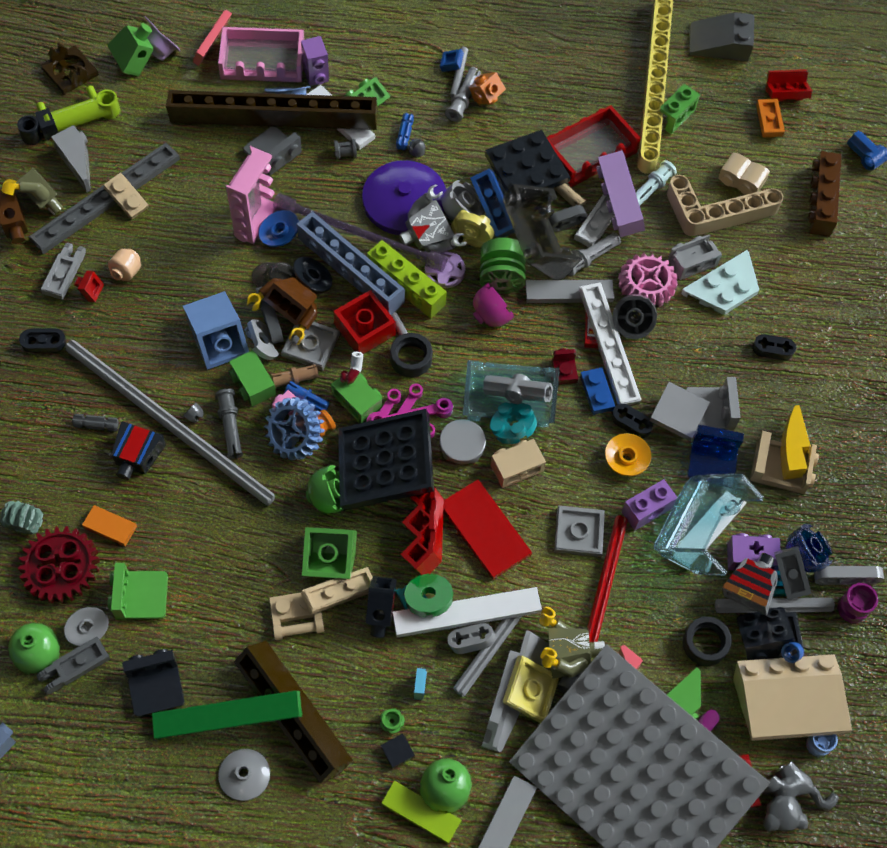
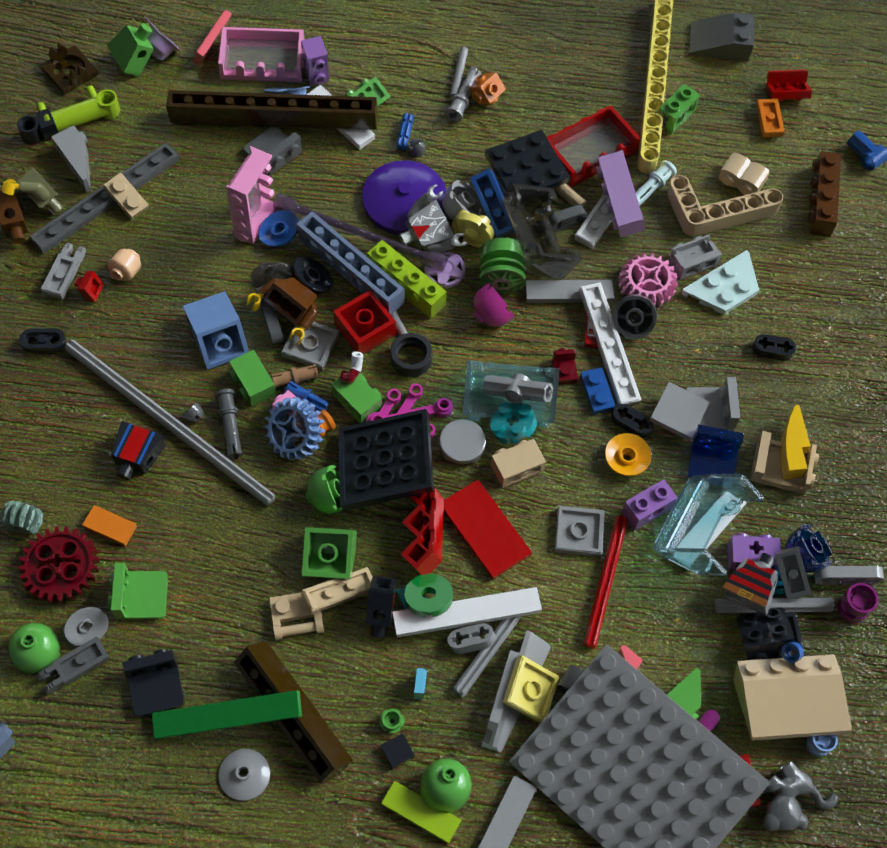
(95, 422): dark grey axle -> none
(264, 350): light grey piece -> none
(345, 149): dark grey bush -> none
(451, 60): blue tile -> none
(568, 647): olive torso -> none
(595, 251): light grey pin -> none
(714, 625): black tyre -> none

